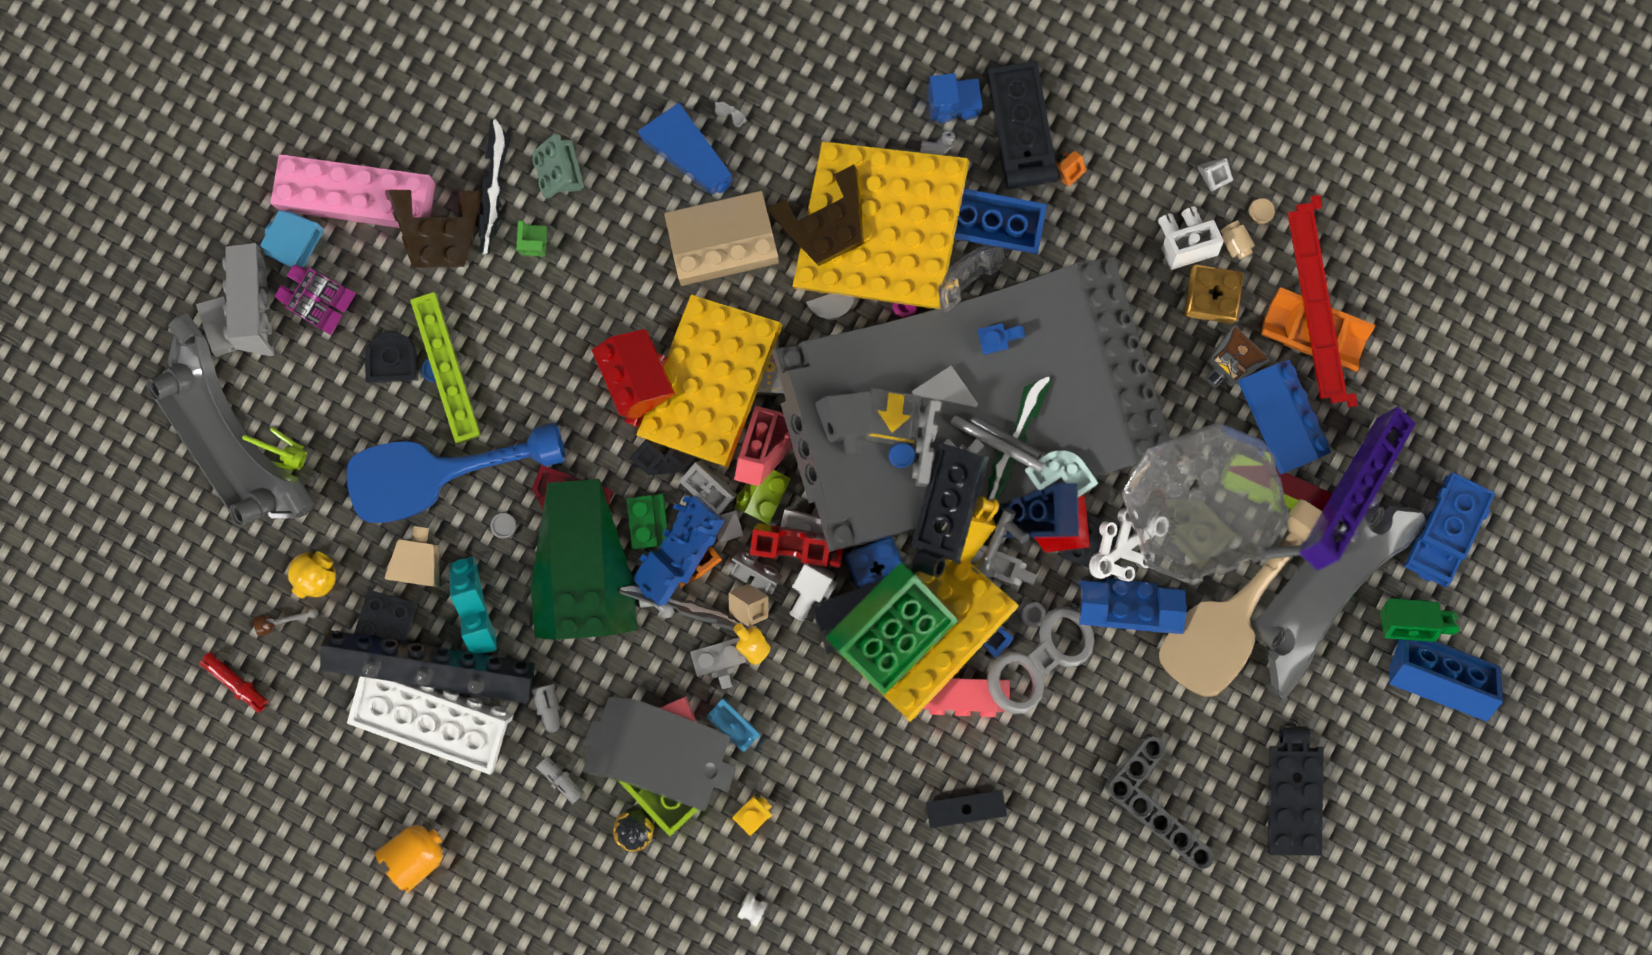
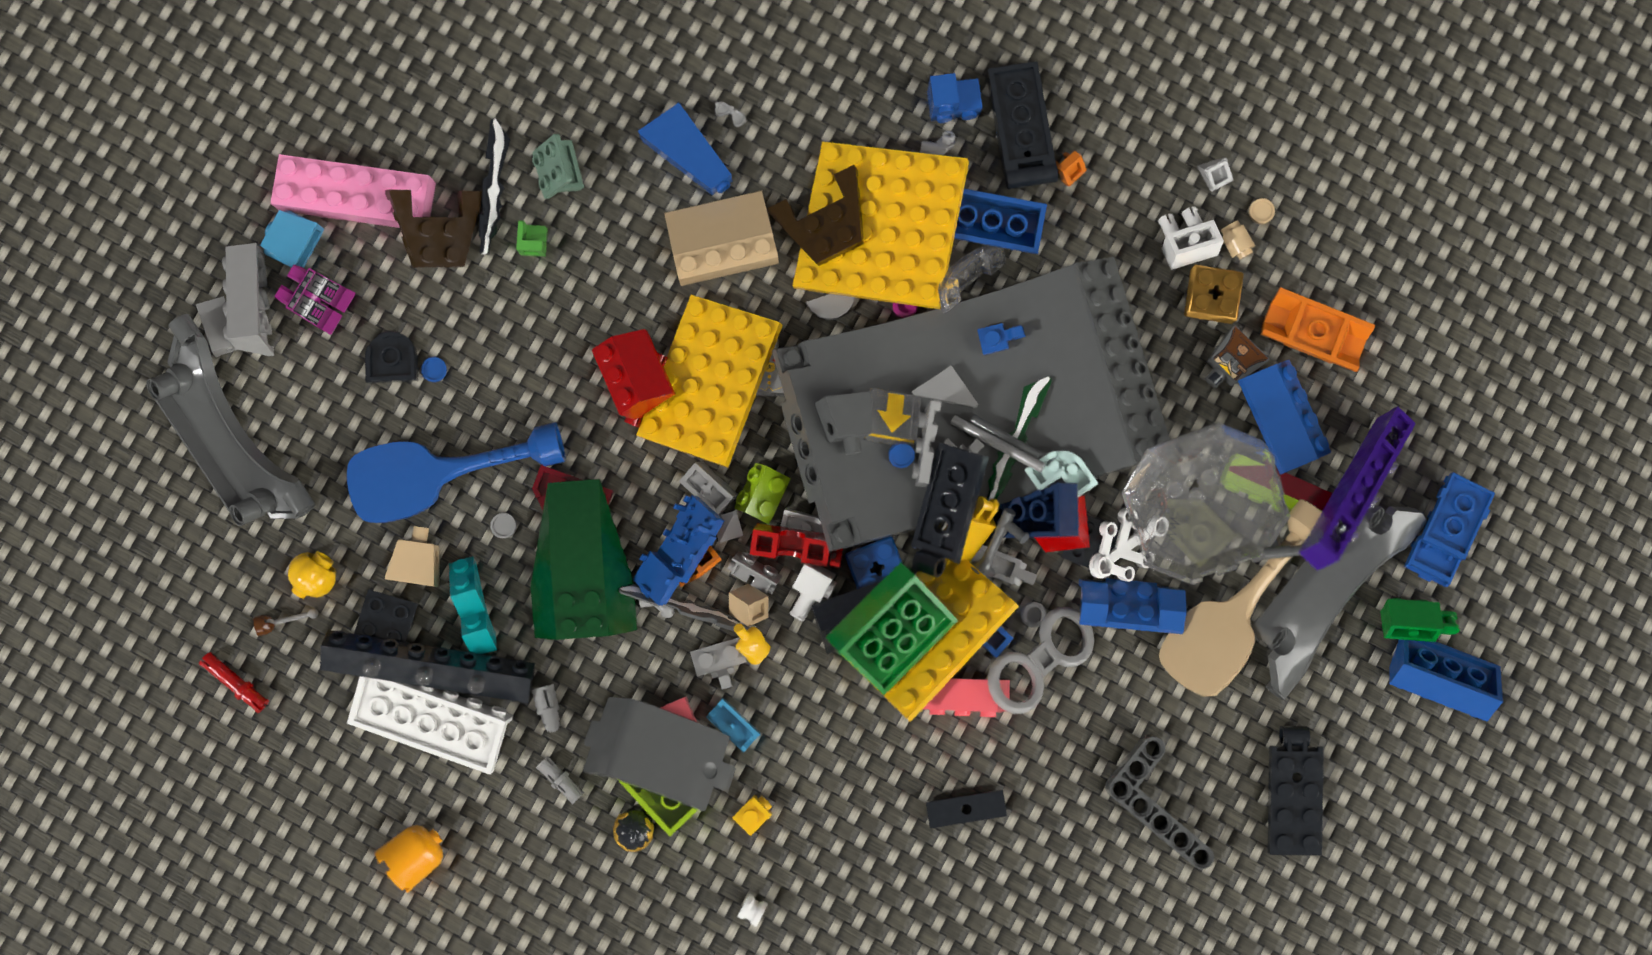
(293, 456): lime plant -> none
(445, 368): lime plate -> none
(647, 521): green plate -> none
(656, 463): black tile -> none
(763, 446): coral wedge -> none
(1317, 303): red piece -> none

